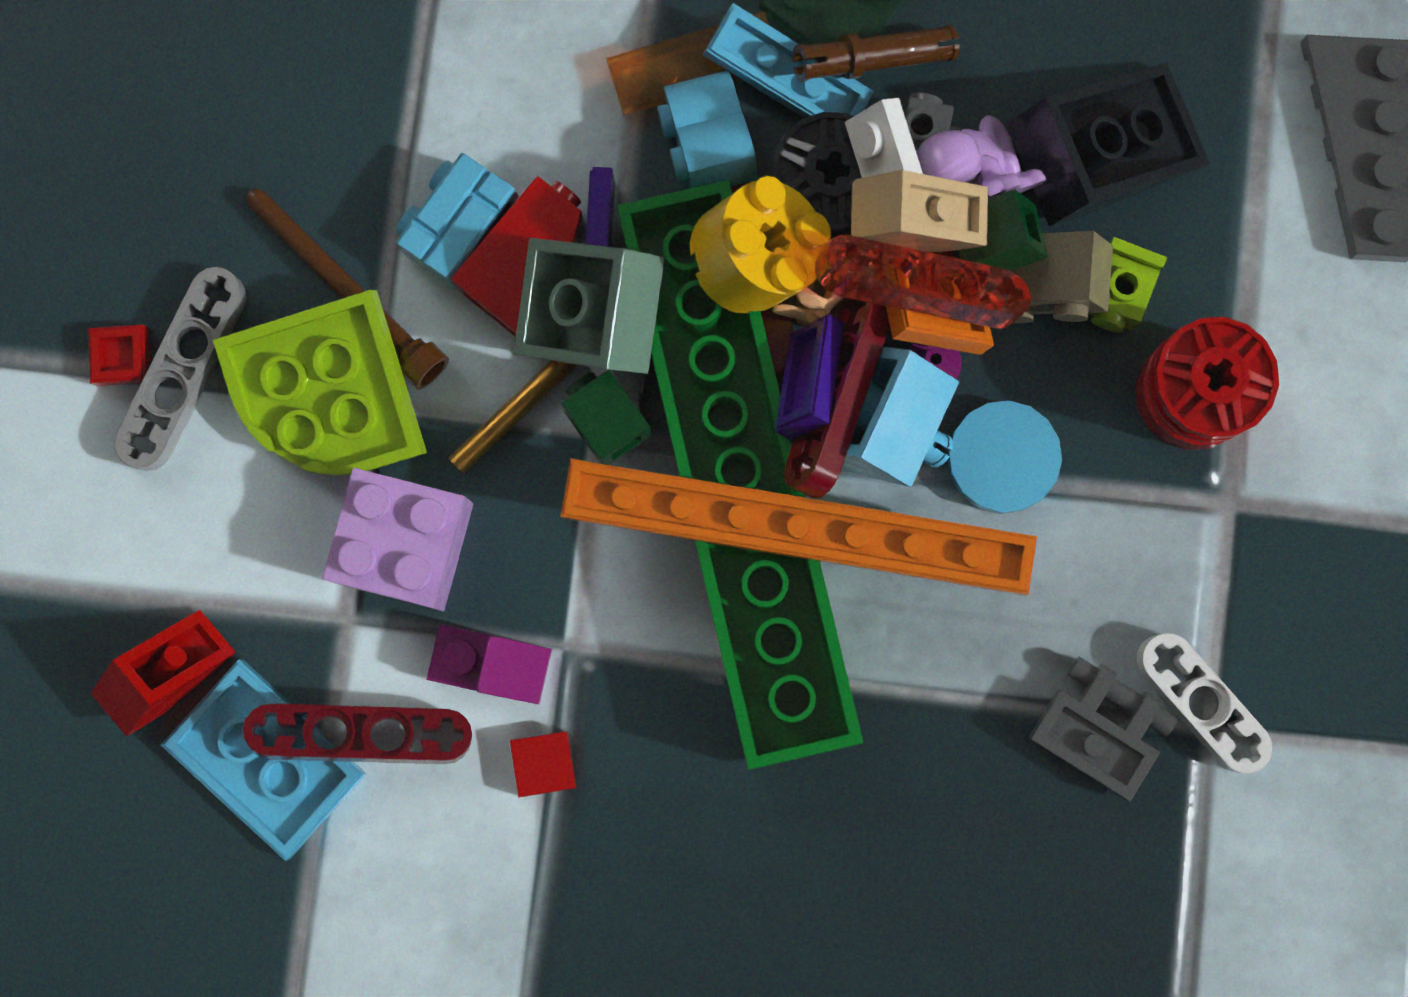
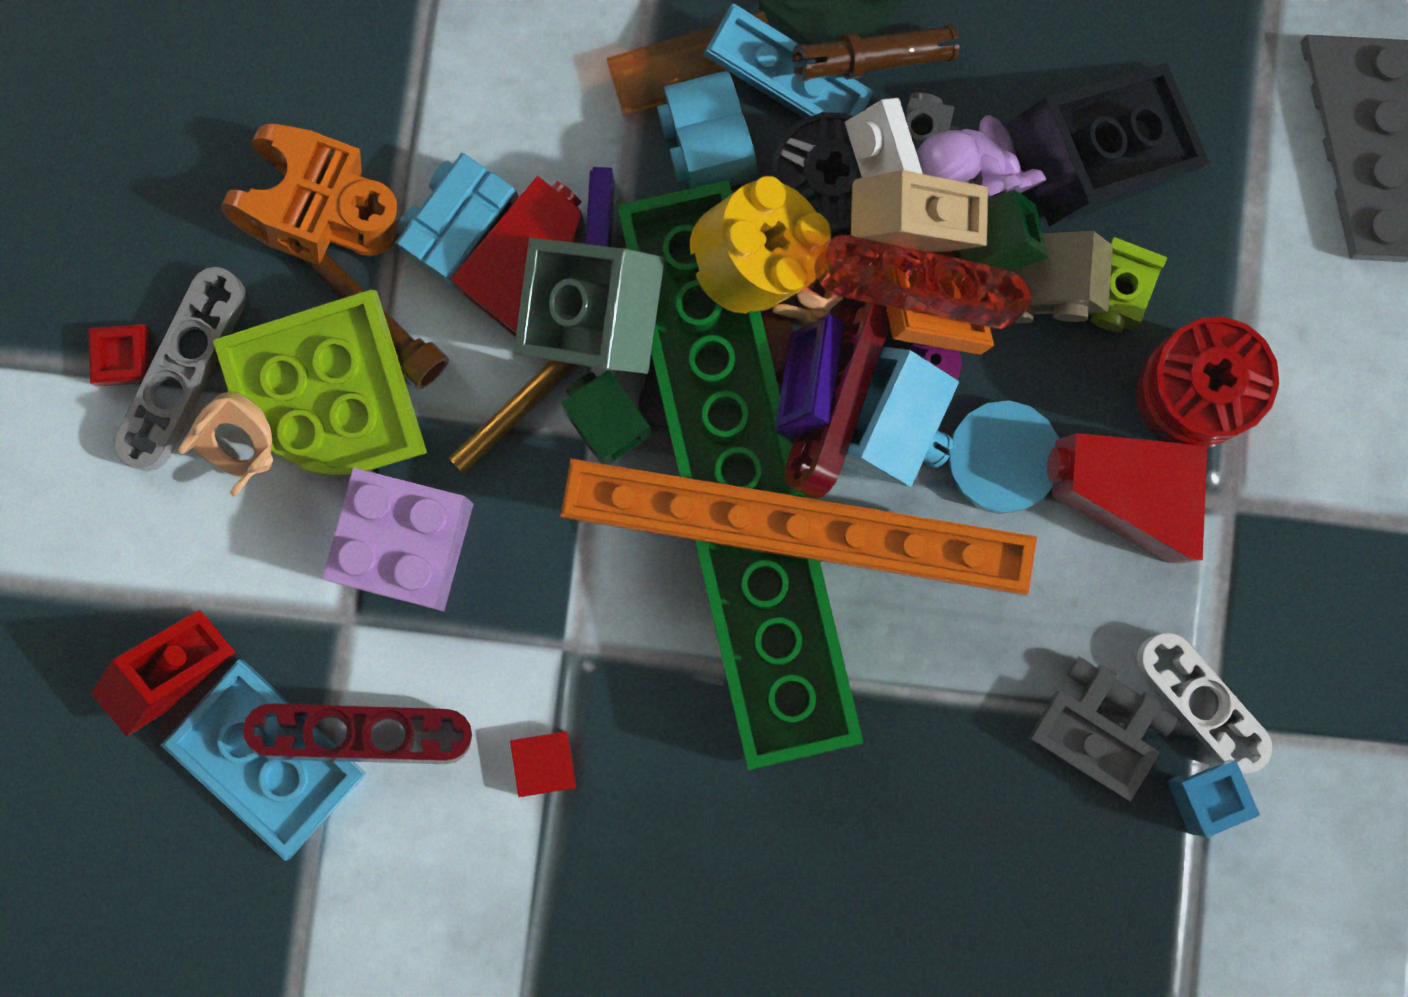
(244, 413): none -> light nougat piece
(316, 200): none -> orange piece
(489, 664): magenta slope -> none
(1136, 489): none -> red slope
(1213, 799): none -> dark azure panel

